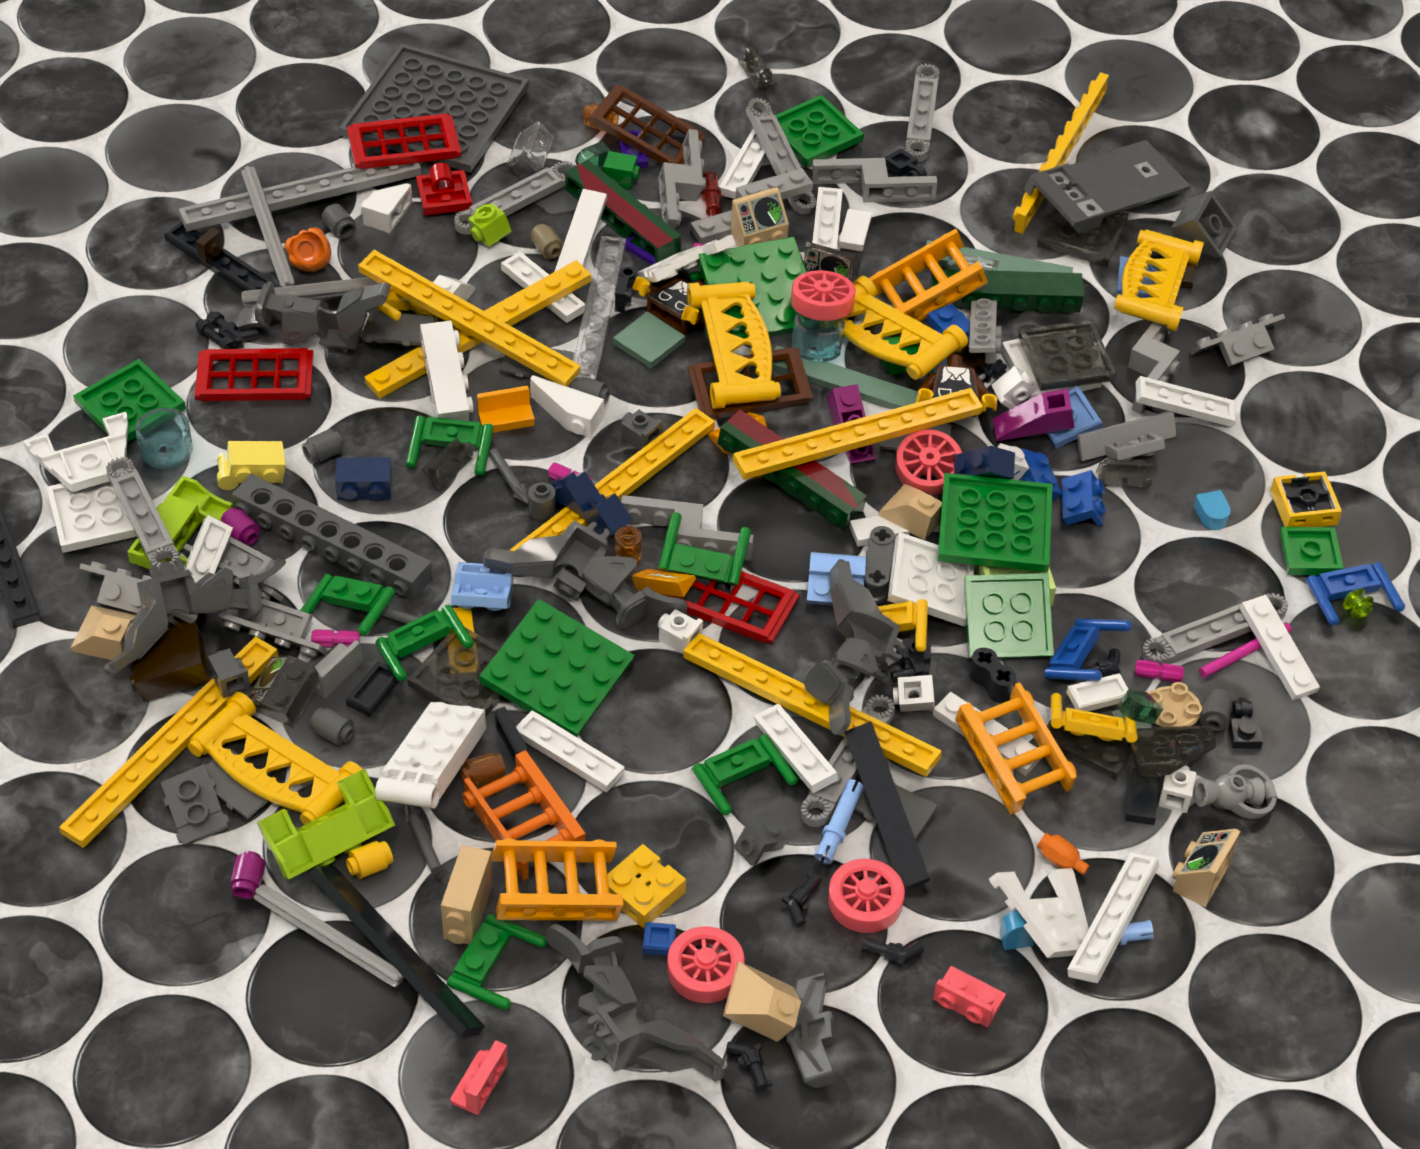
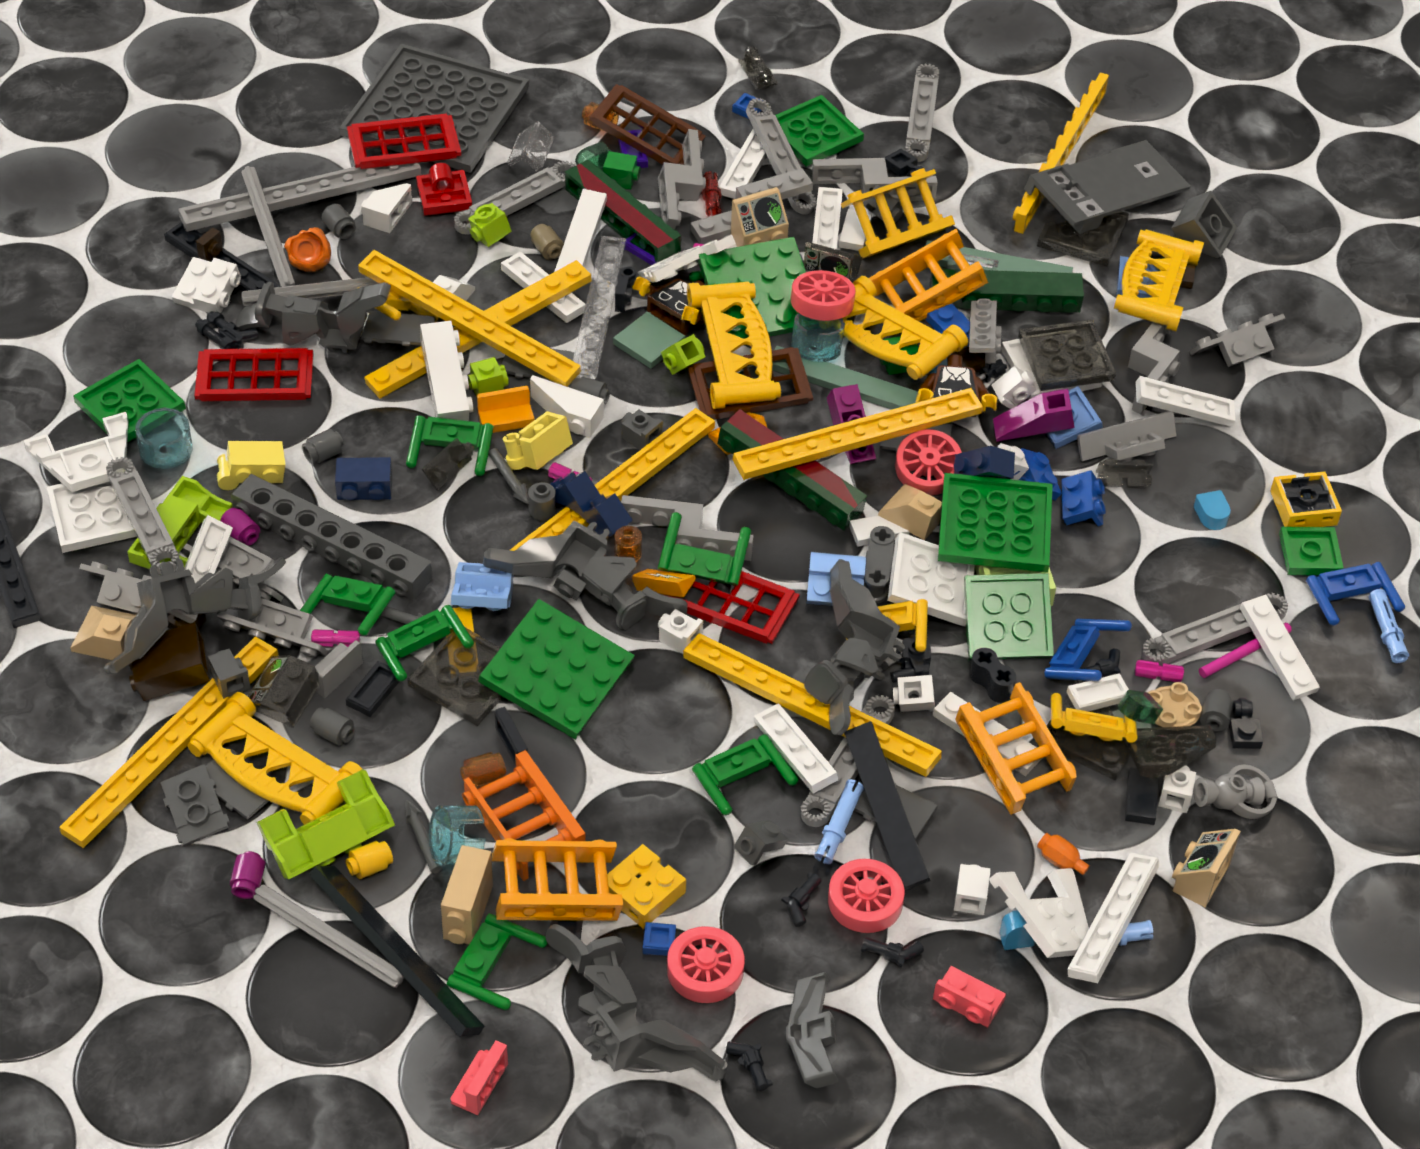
(207, 285): none -> white plate
(431, 755): white hinge -> none
(447, 832): none -> clear light blue piece
(487, 376): none -> lime brick
(538, 442): none -> light yellow hinge
(570, 751): white plate -> none
(683, 354): none -> lime brick
(741, 104): none -> blue tile
(762, 1003): tan slope -> none
(894, 206): none -> dark grey brick
(894, 235): none -> yellow fence
(972, 889): none -> white brick
(1360, 604): clear neon green wheel -> none
(1391, 633): none -> light blue pin

